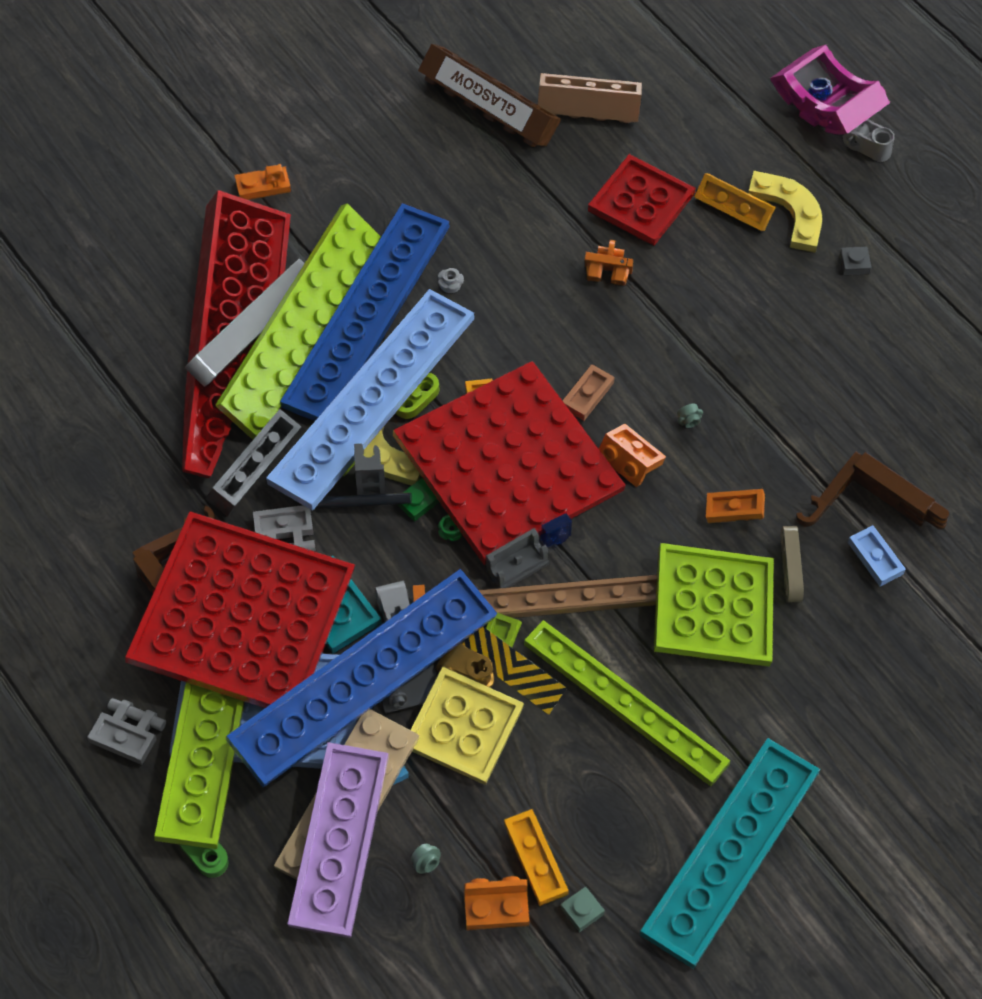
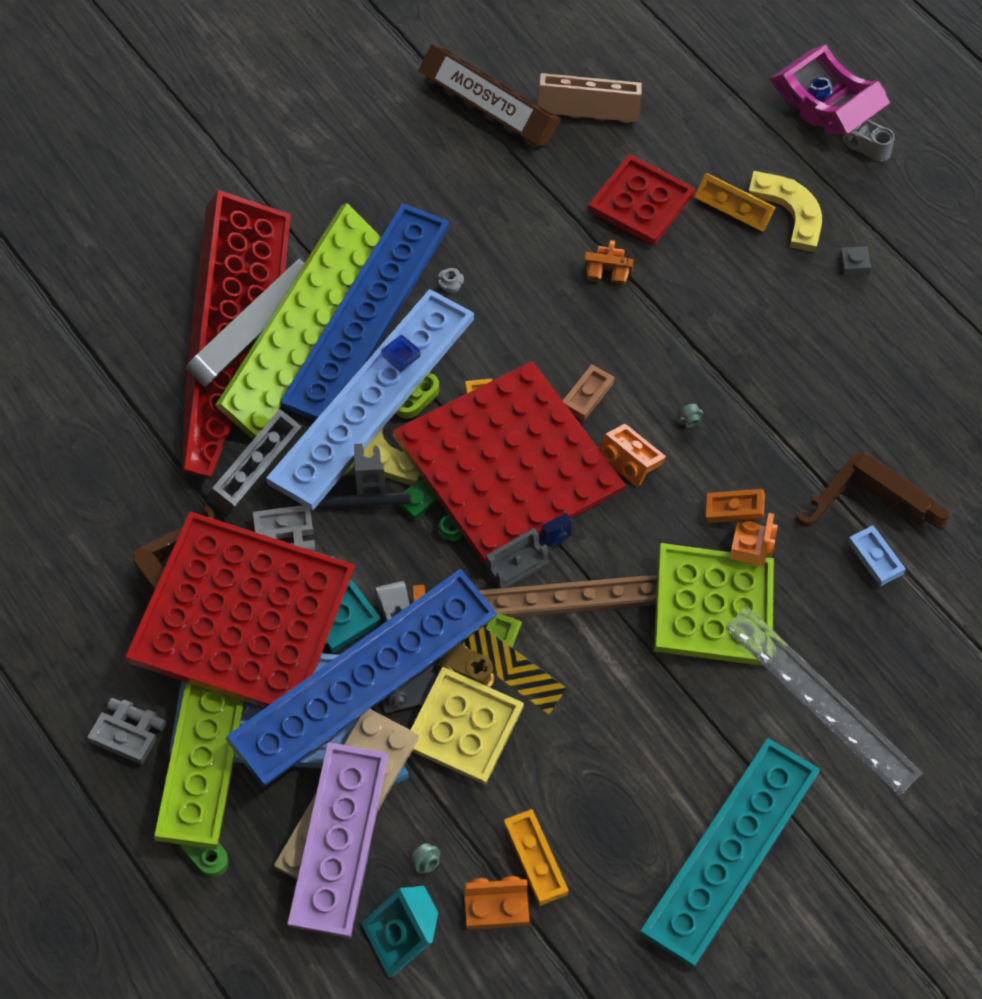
(264, 183): orange hinge -> none
(400, 353): none -> clear blue plate
(402, 927): none -> teal slope
(582, 909): sand green plate -> none
(627, 703): lime plate -> none
(753, 541): none -> orange bracket
(792, 564): dark tan beam -> none
(824, 701): none -> clear plate

